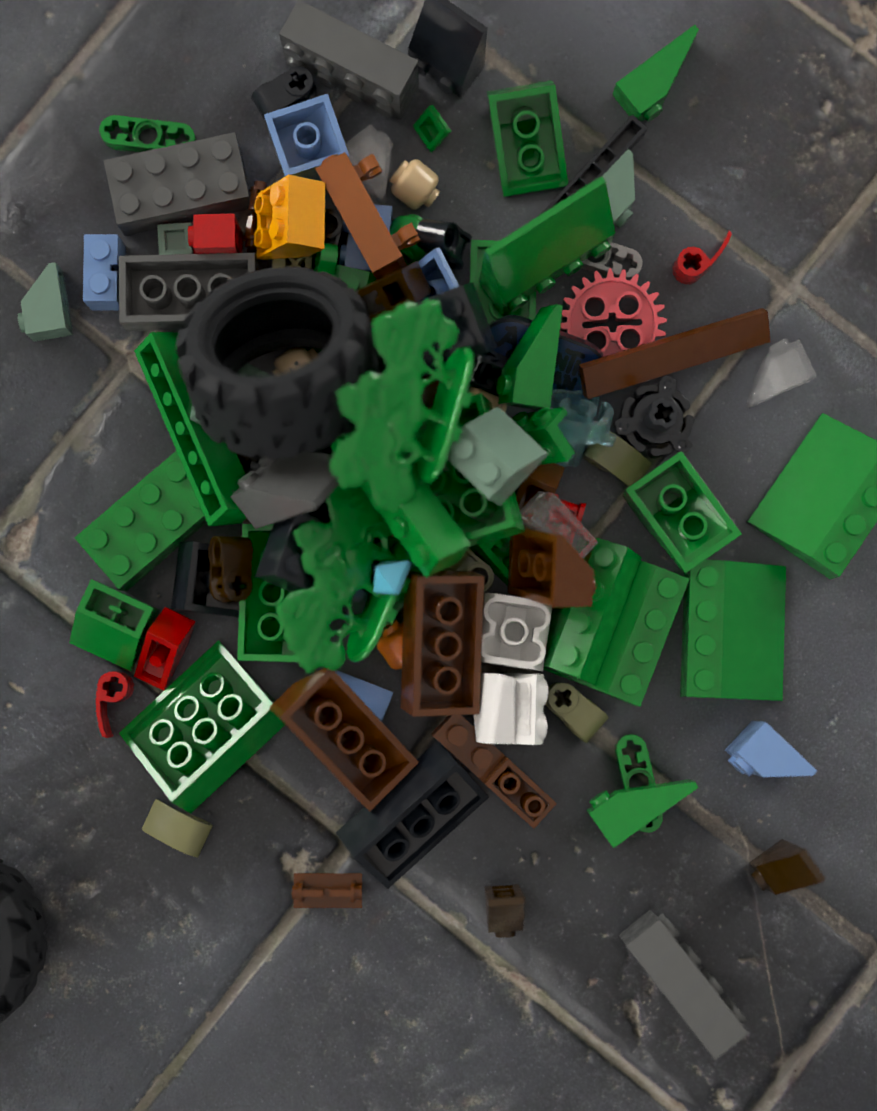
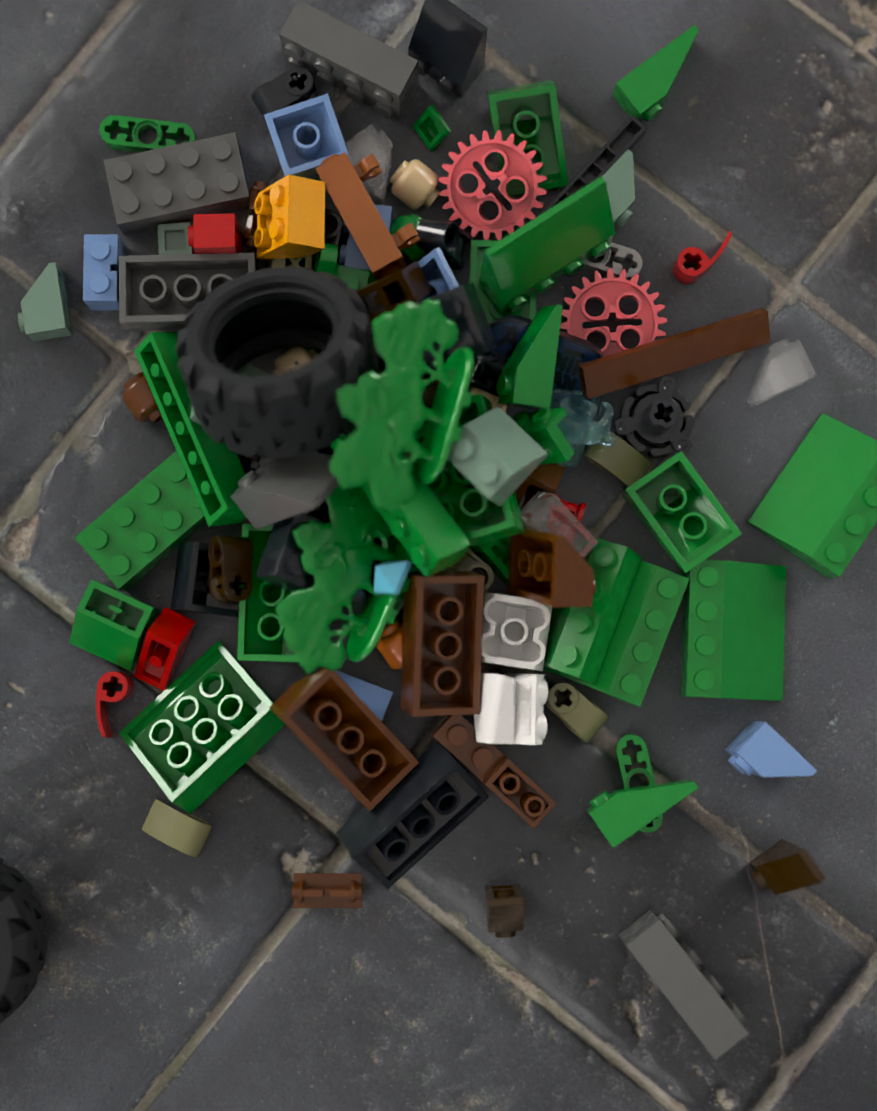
(140, 399): none -> reddish brown head
(468, 204): none -> coral gear

